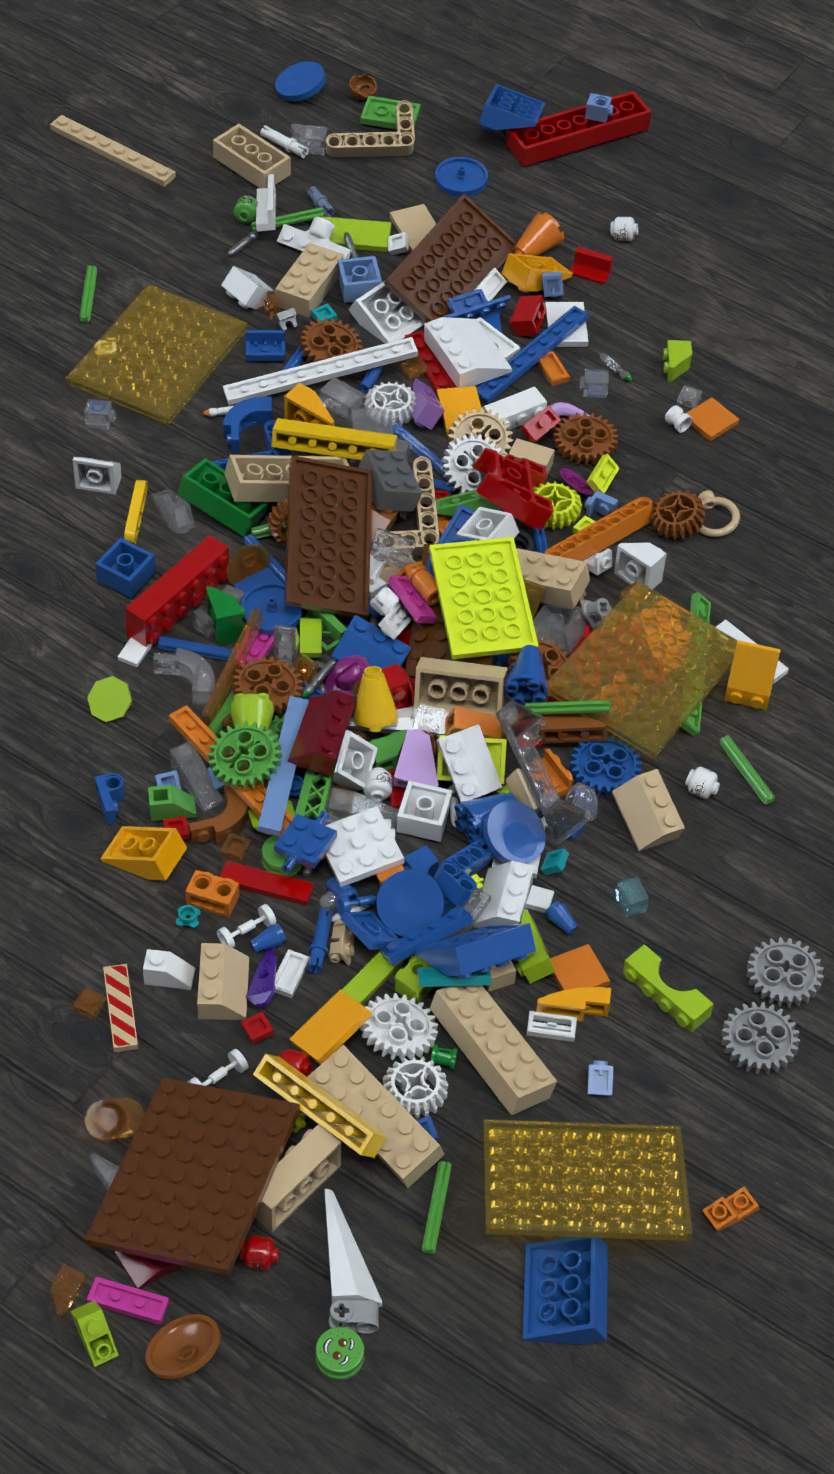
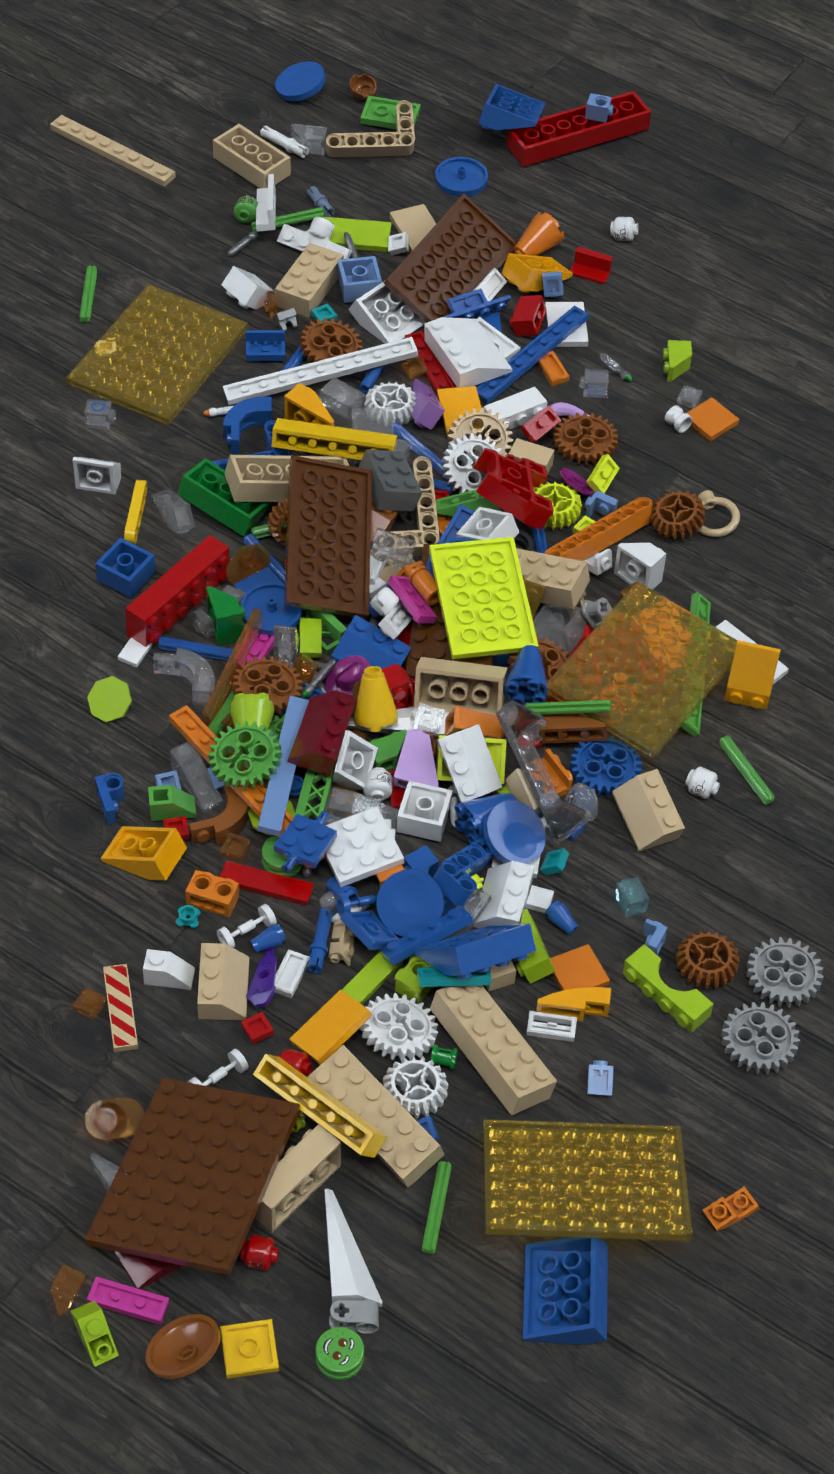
(249, 1348): none -> yellow tile
(655, 934): none -> medium blue bracket
(703, 948): none -> dark orange gear

